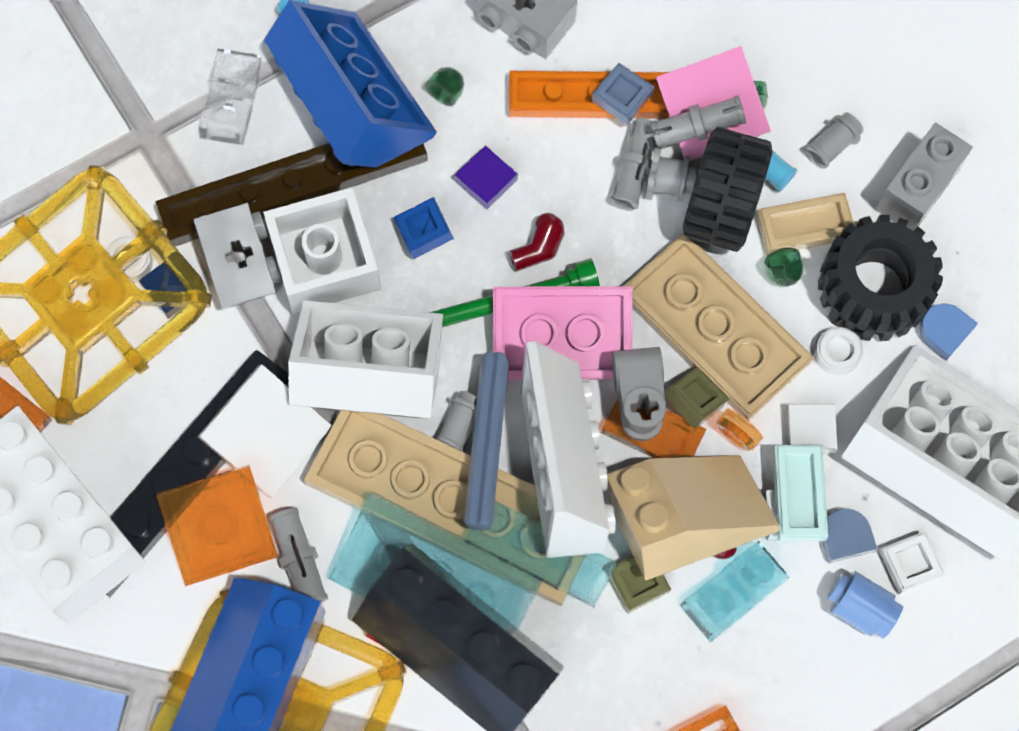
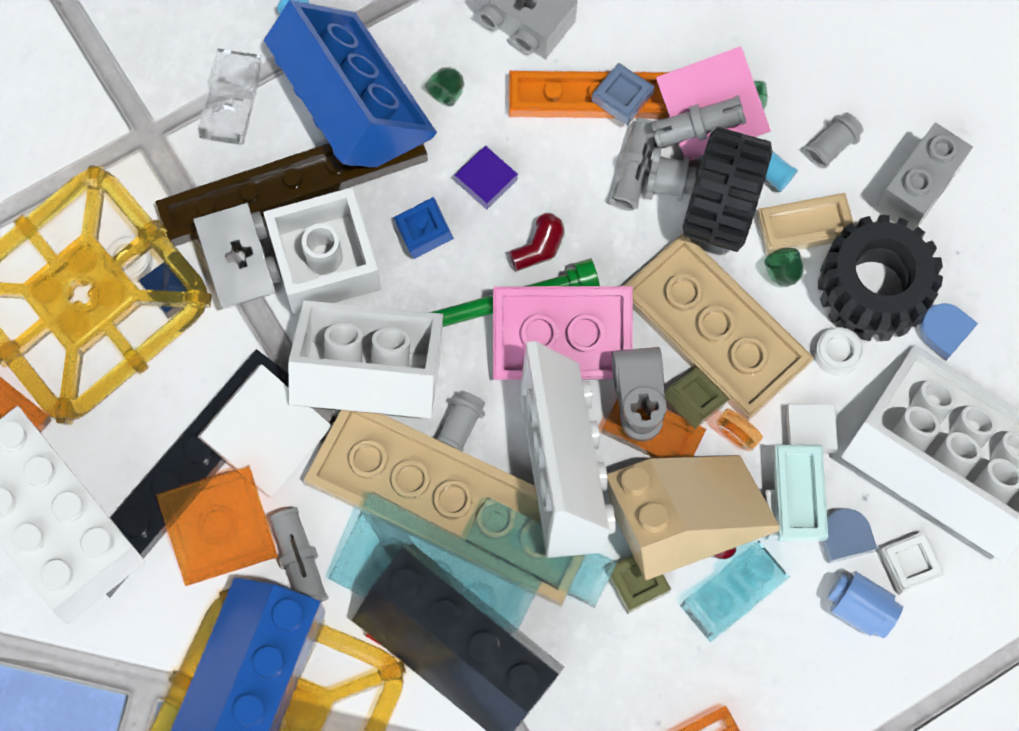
(486, 441): sand blue axle -> none

